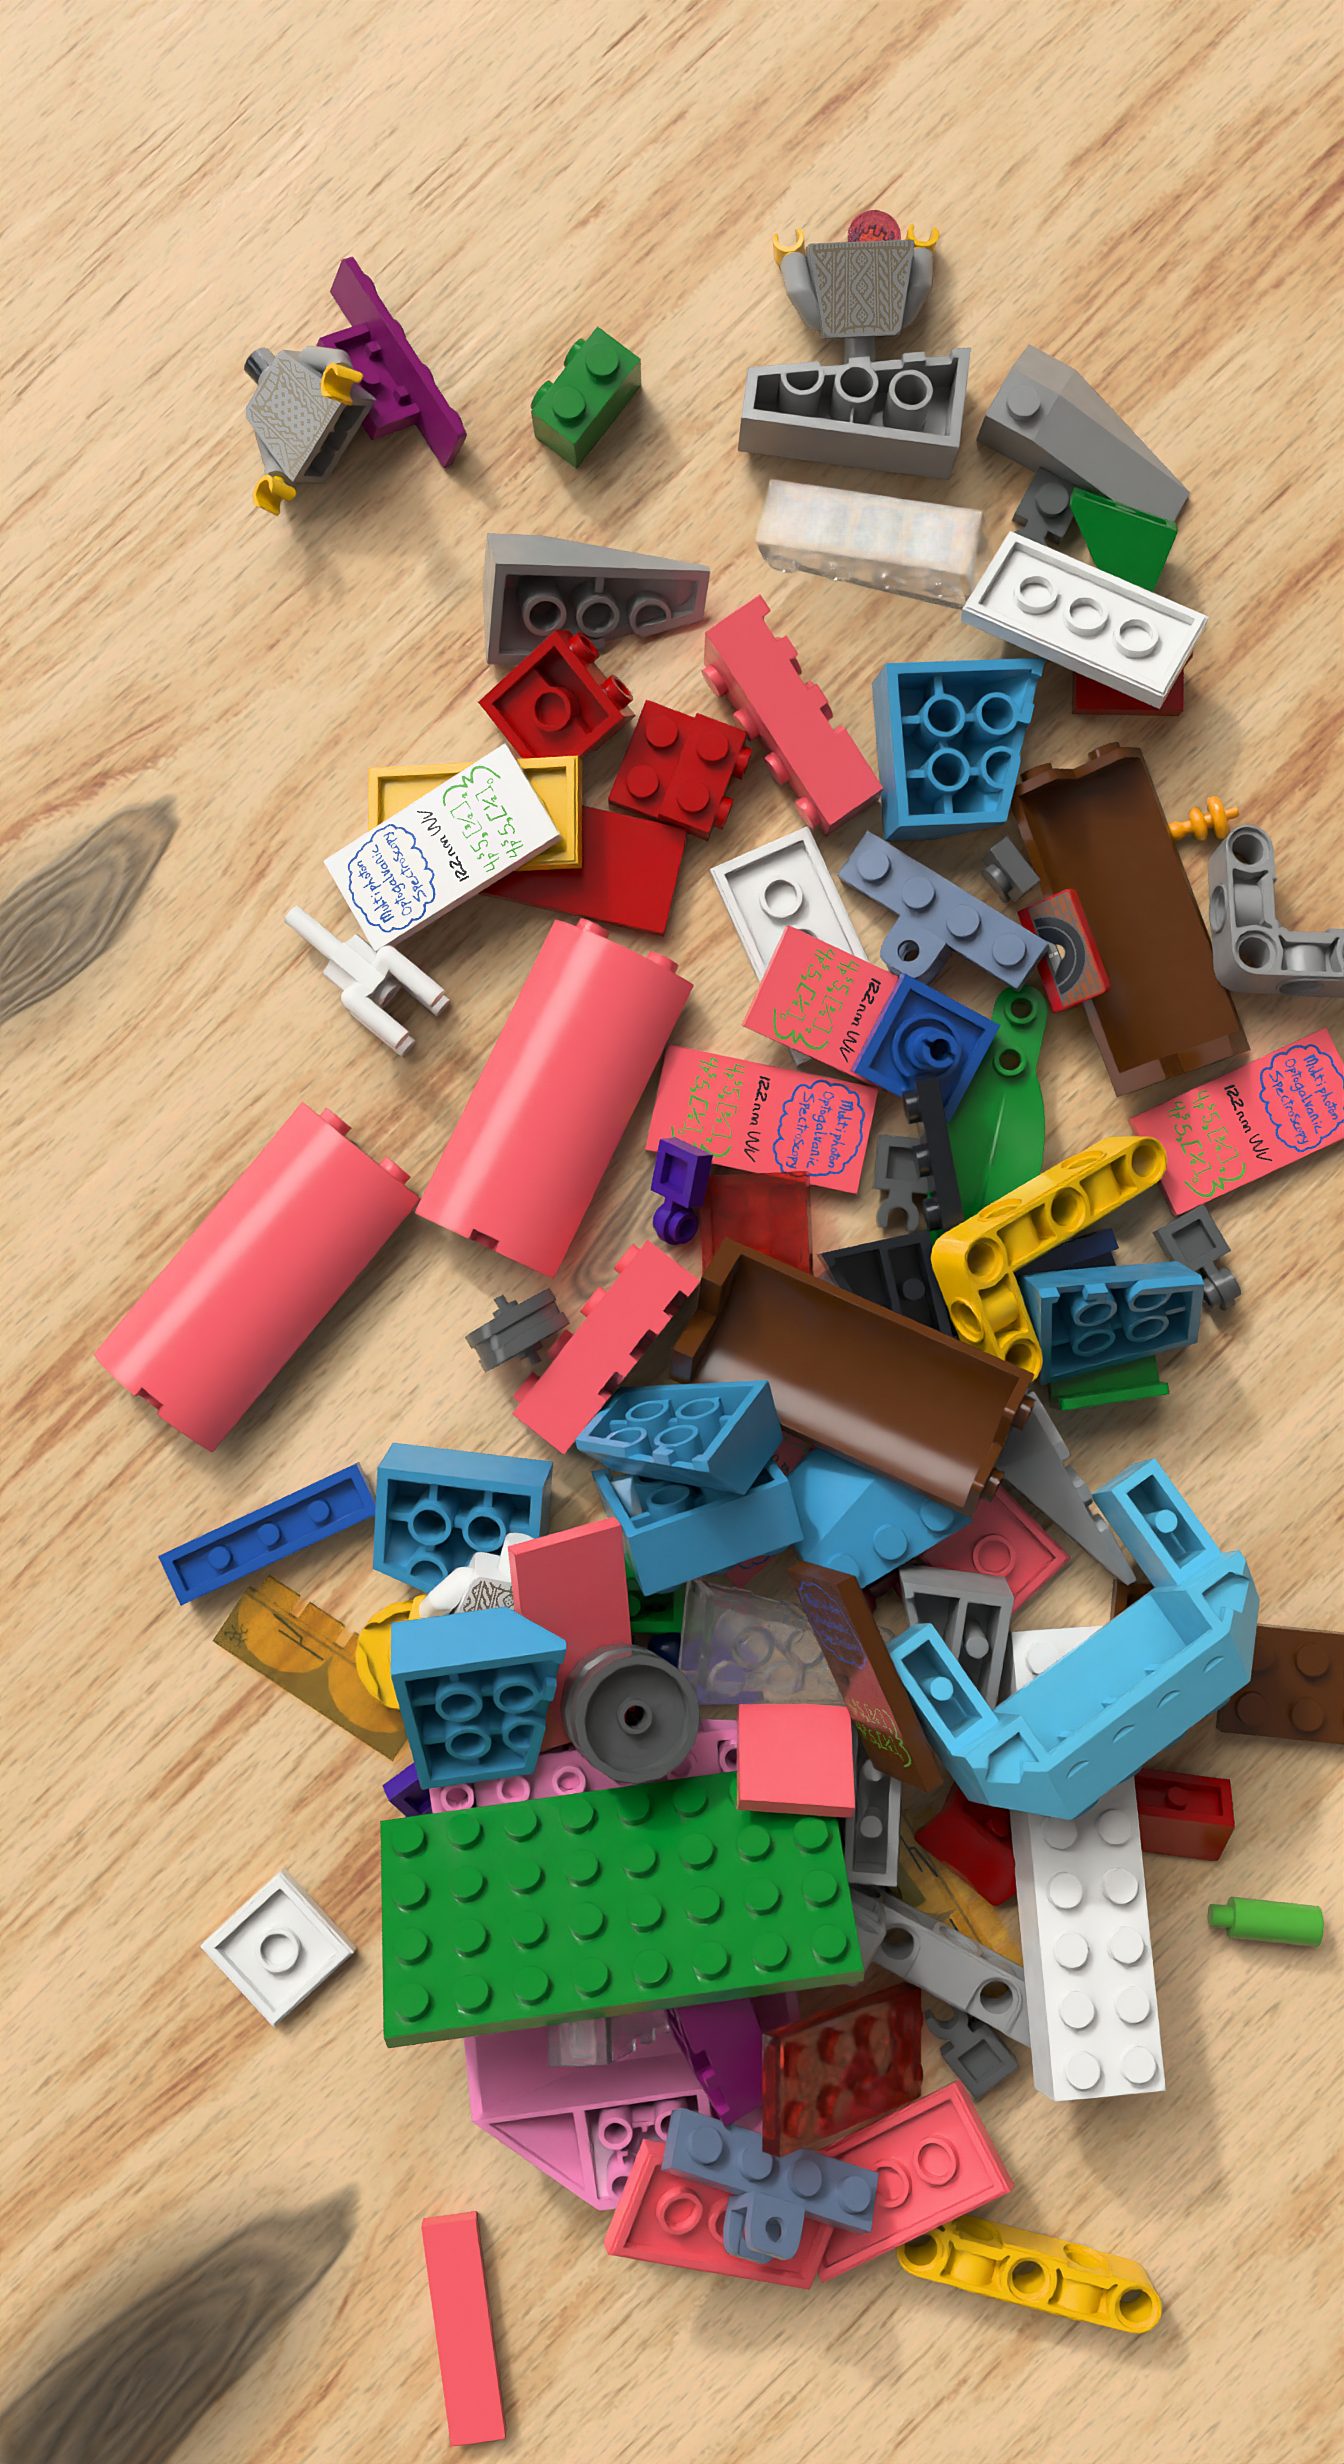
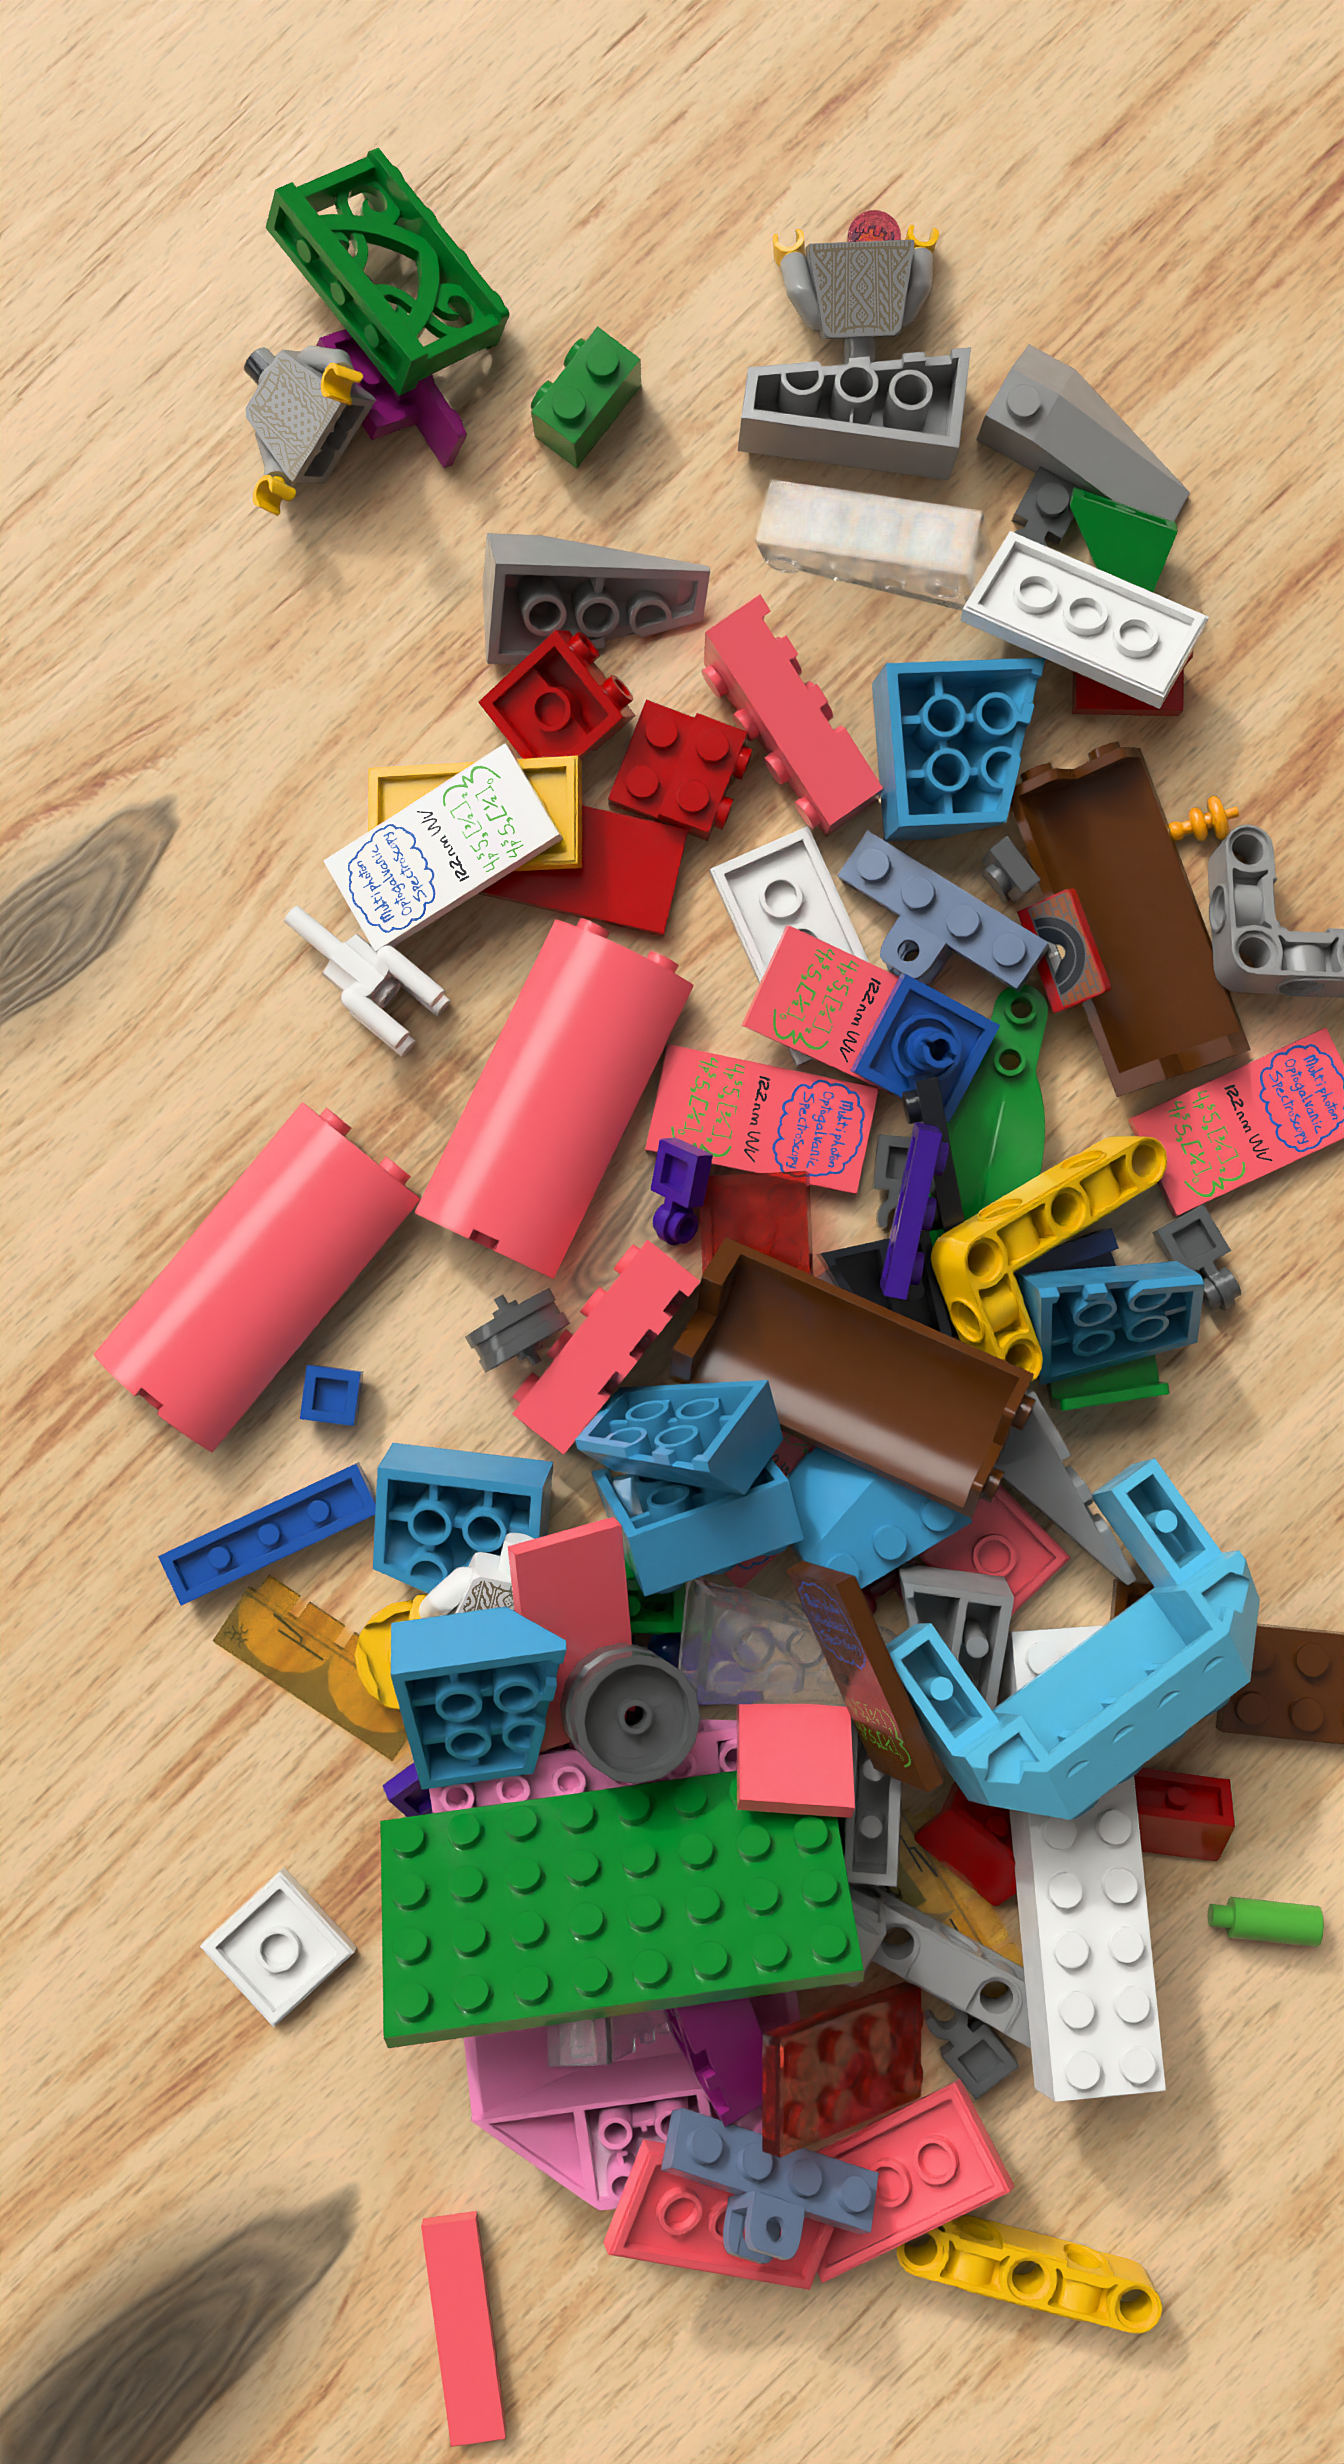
(331, 1395): none -> blue plate
(404, 225): none -> green fence
(913, 1211): none -> dark purple plate

